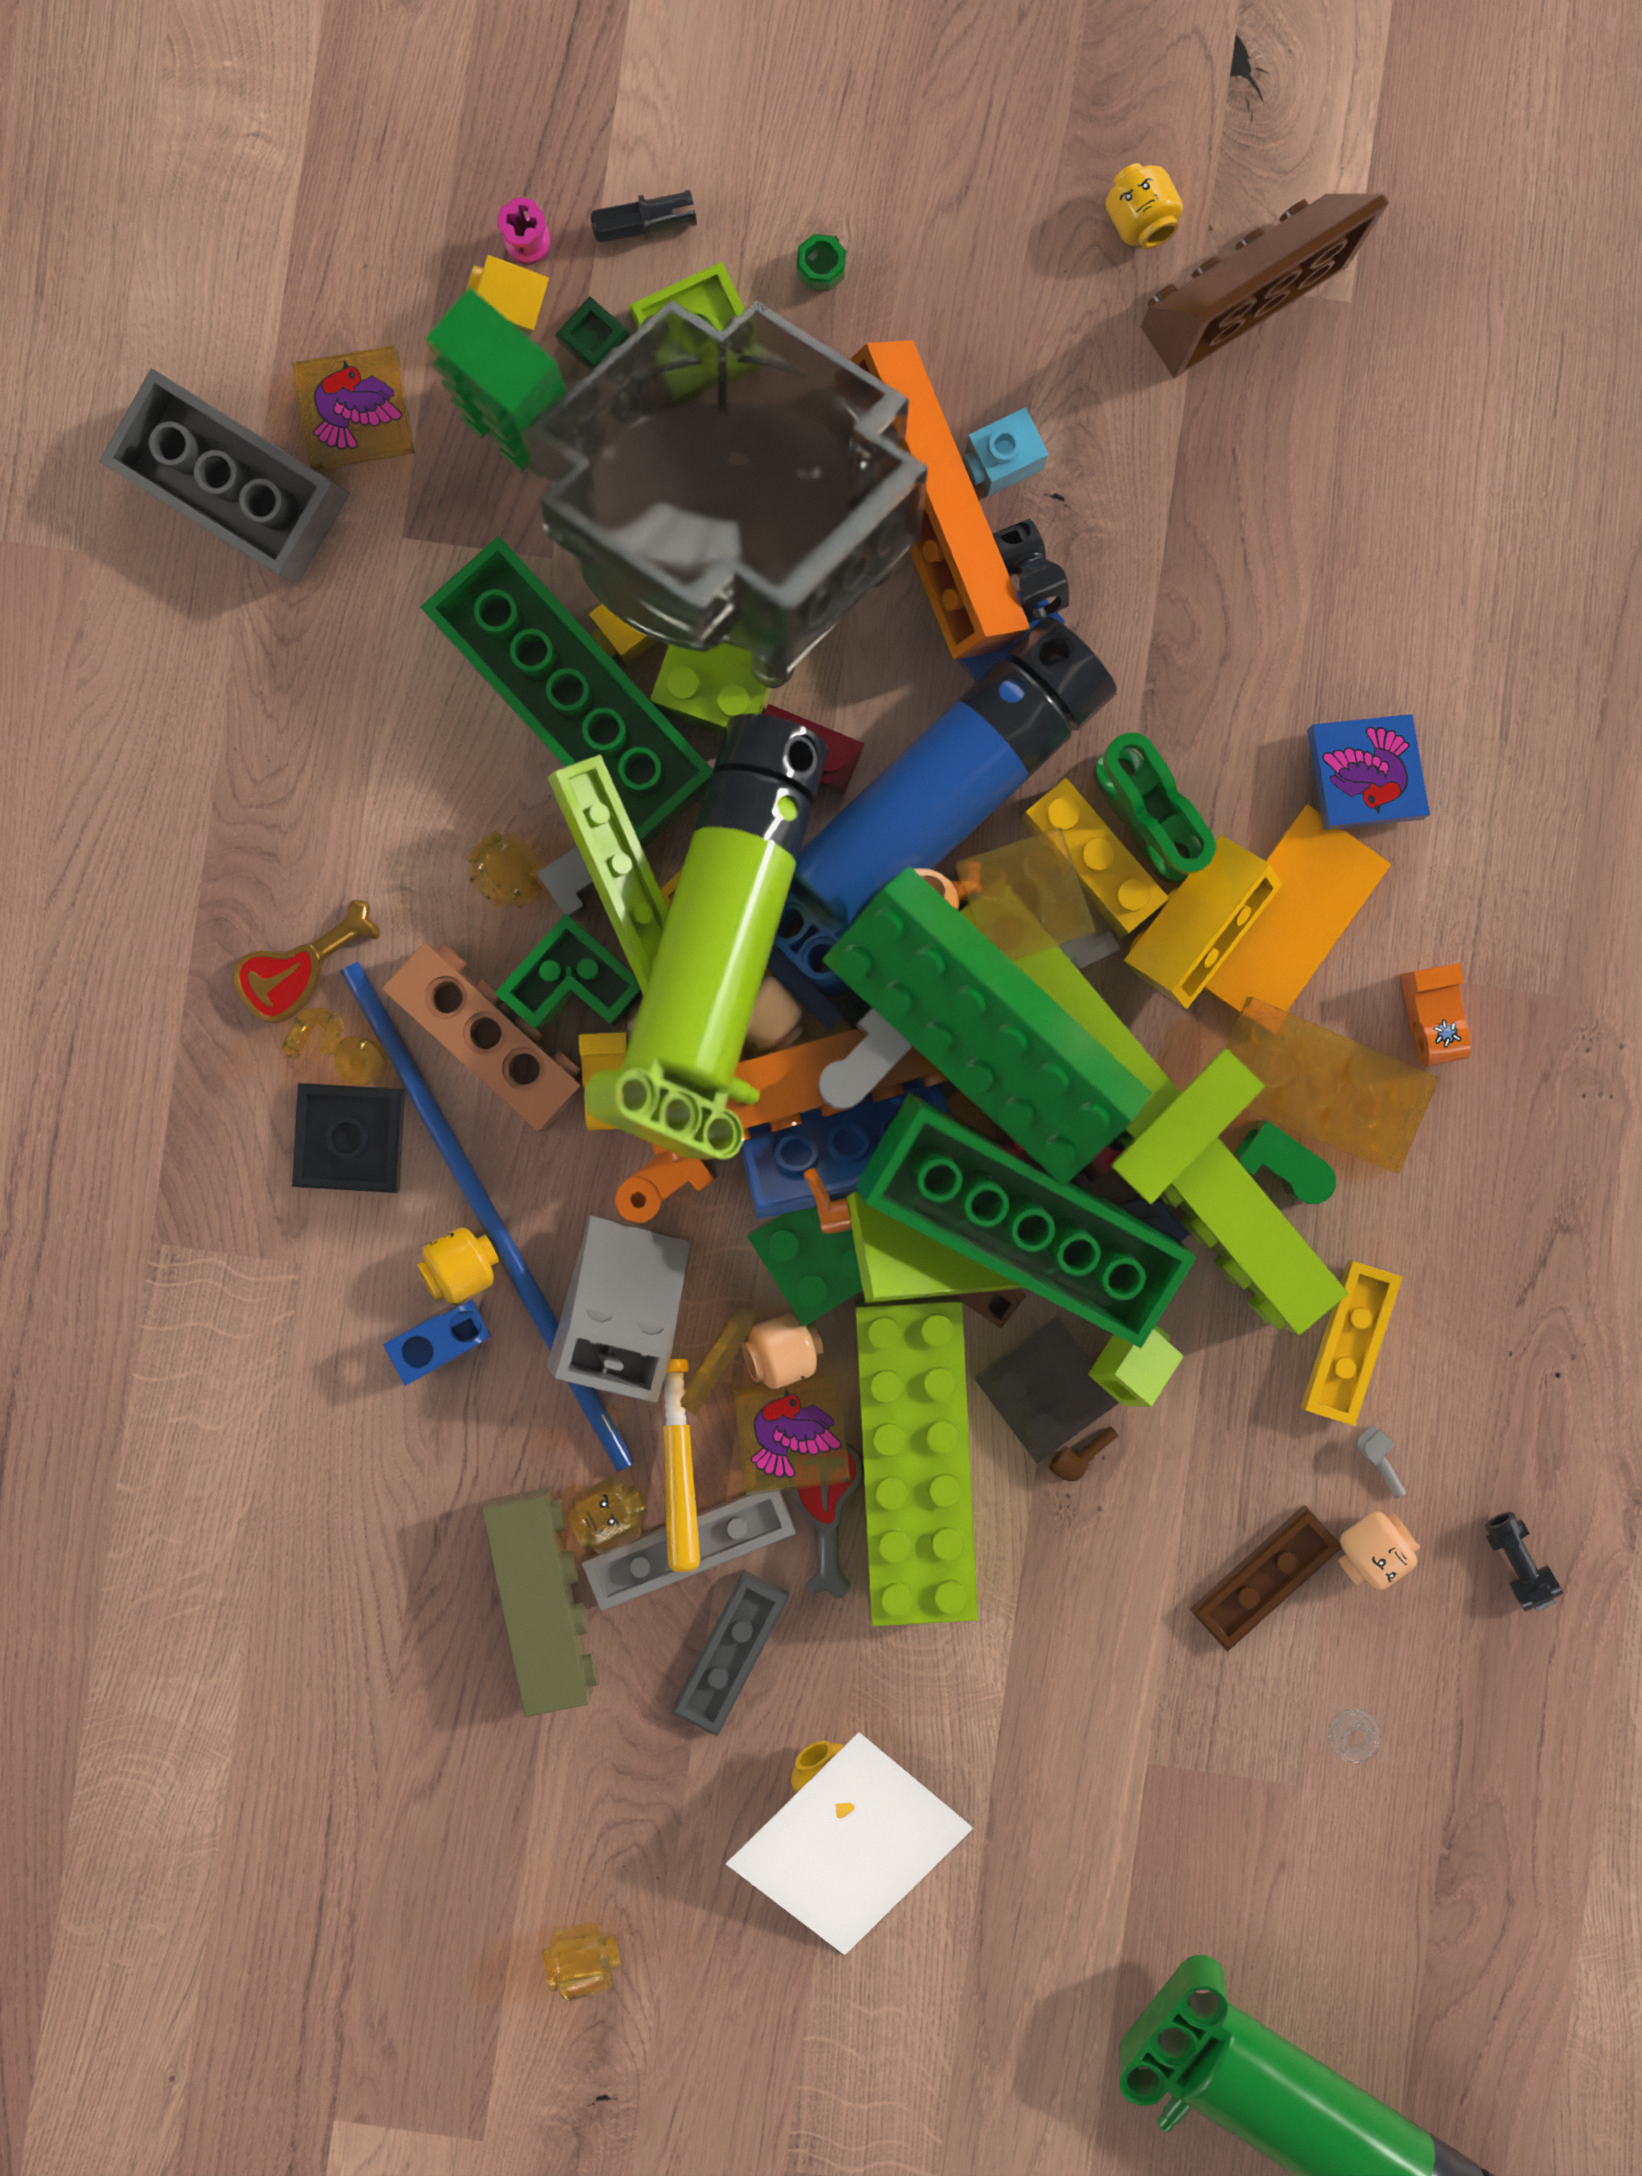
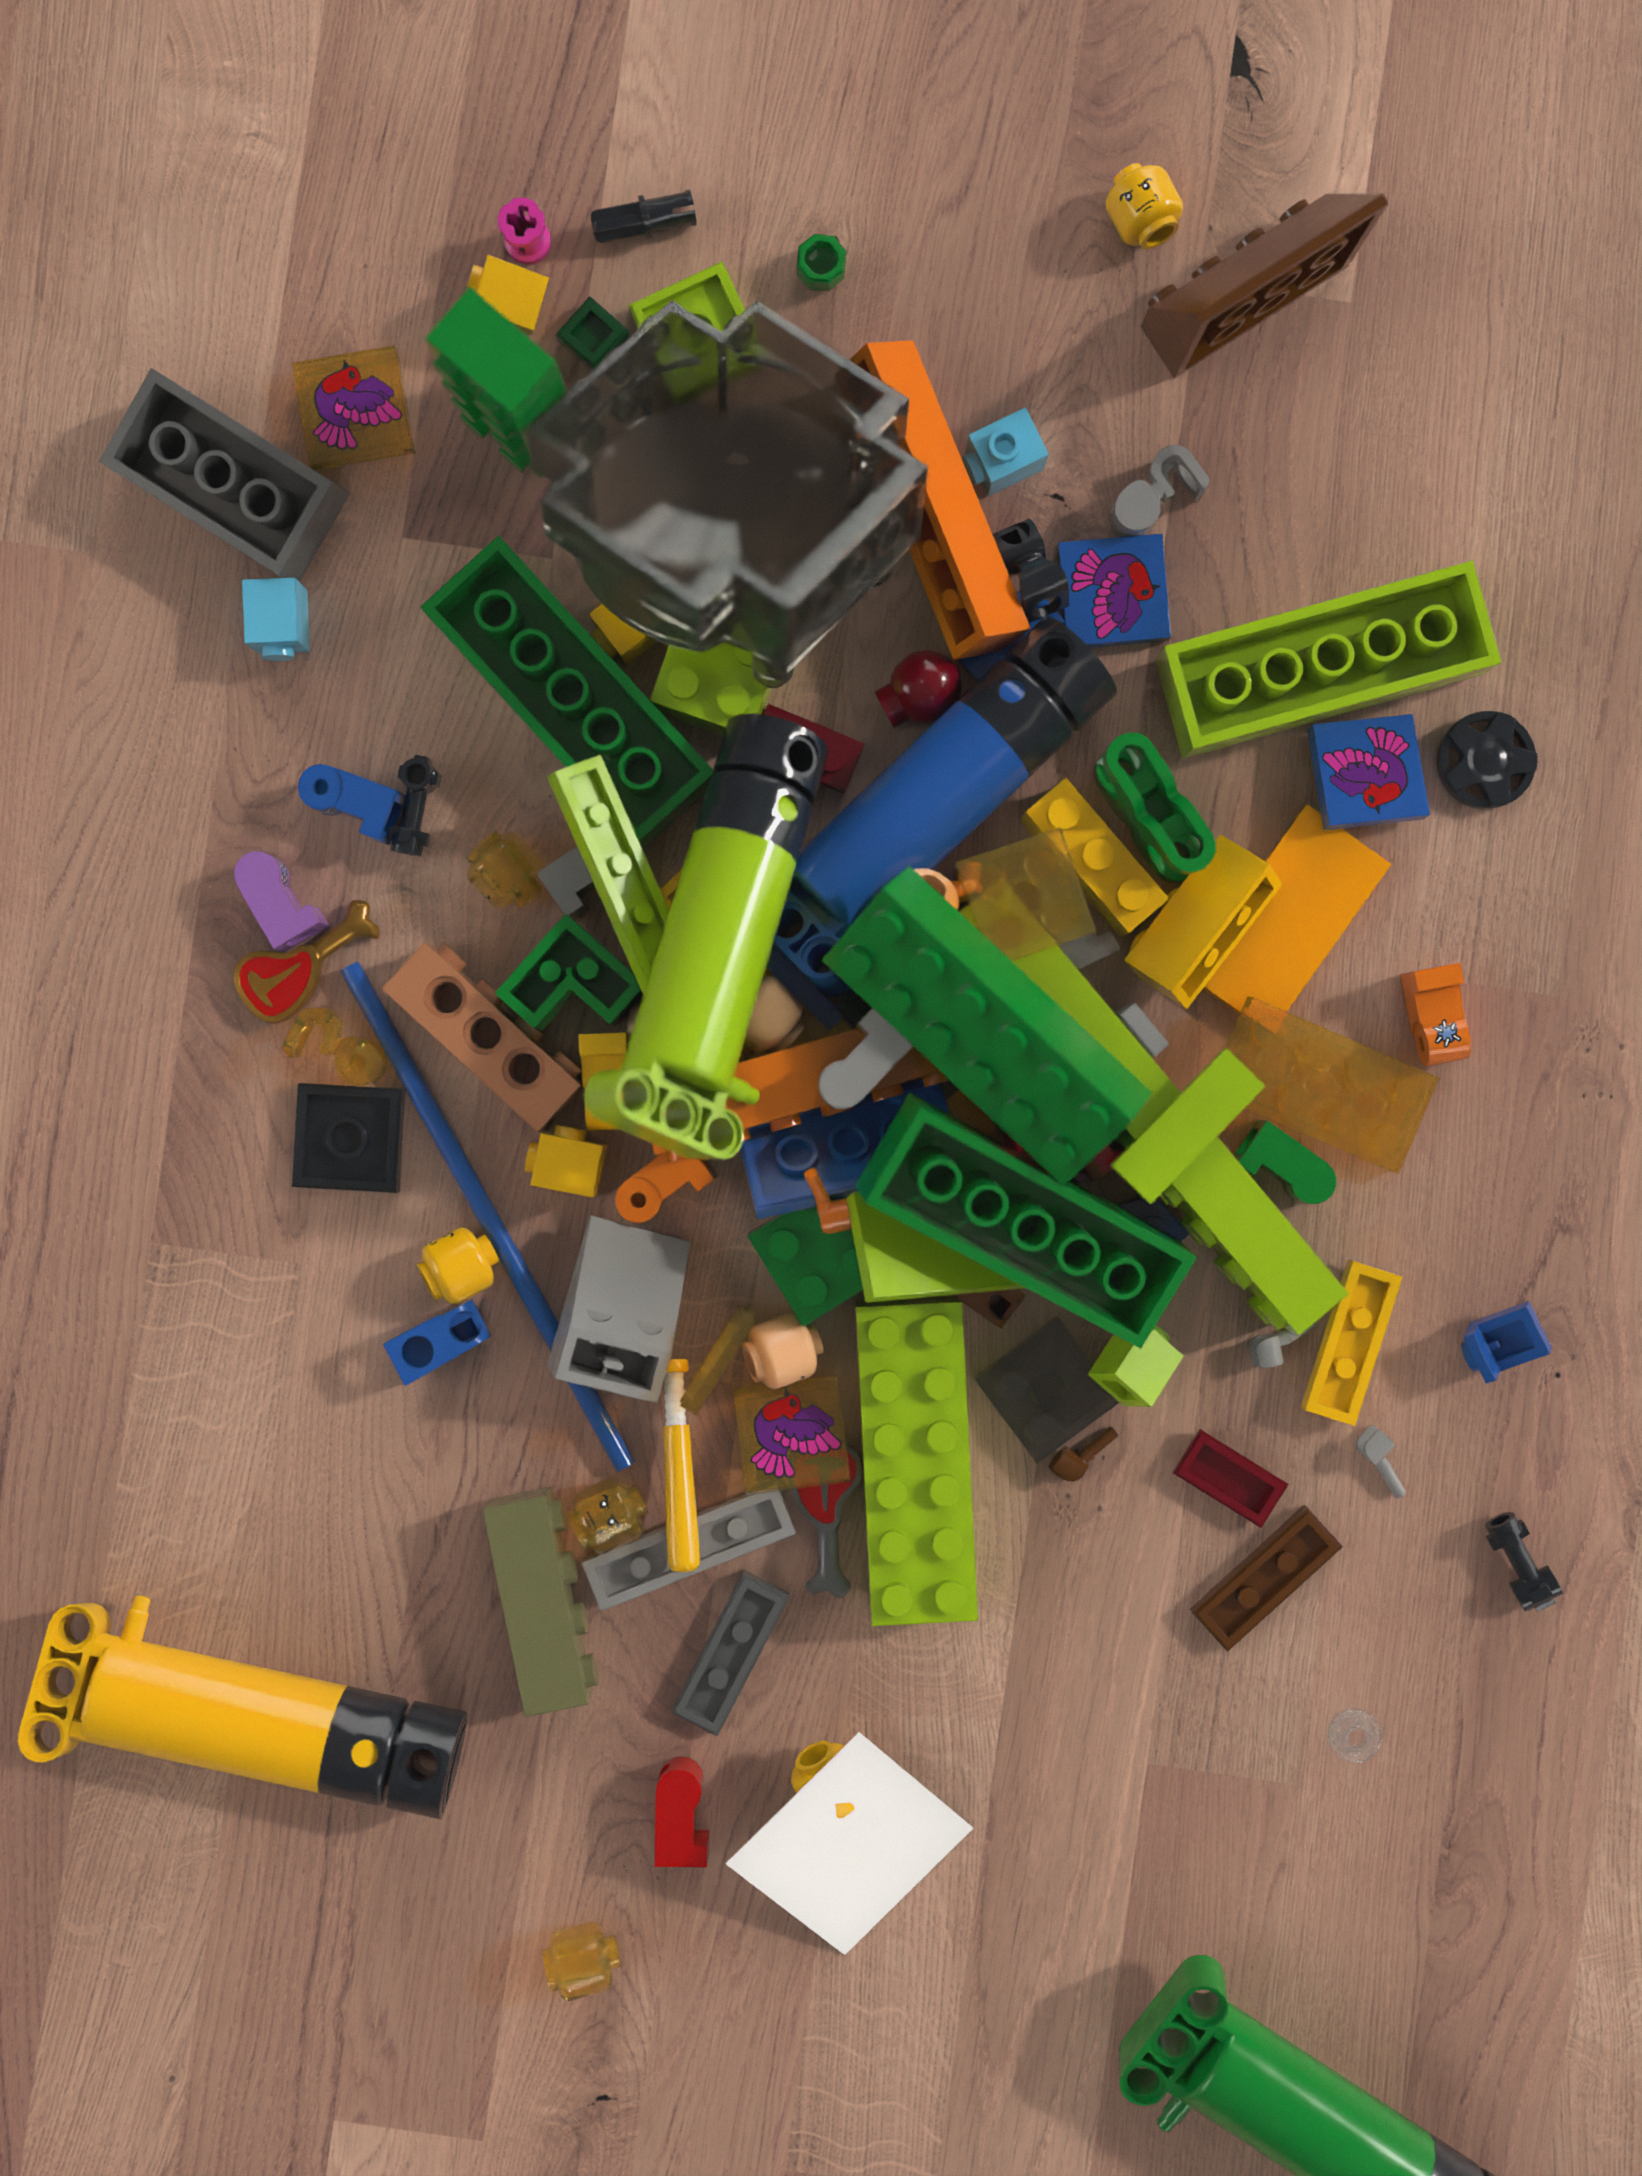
(237, 1717): none -> yellow piece
(267, 891): none -> medium lavender leg
(276, 617): none -> medium azure brick
(338, 792): none -> blue leg
(420, 780): none -> black bar
(566, 1162): none -> yellow brick
(675, 1816): none -> red leg
(920, 688): none -> dark red piece
(1116, 590): none -> tile
(1139, 502): none -> light grey leg
(1142, 1029): none -> light grey tile
(1230, 1478): none -> dark red tile
(1267, 1348): none -> light grey hand
(1327, 659): none -> lime brick
(1378, 1551): light nougat head -> none
(1487, 760): none -> black wheel
(1504, 1341): none -> blue bracket

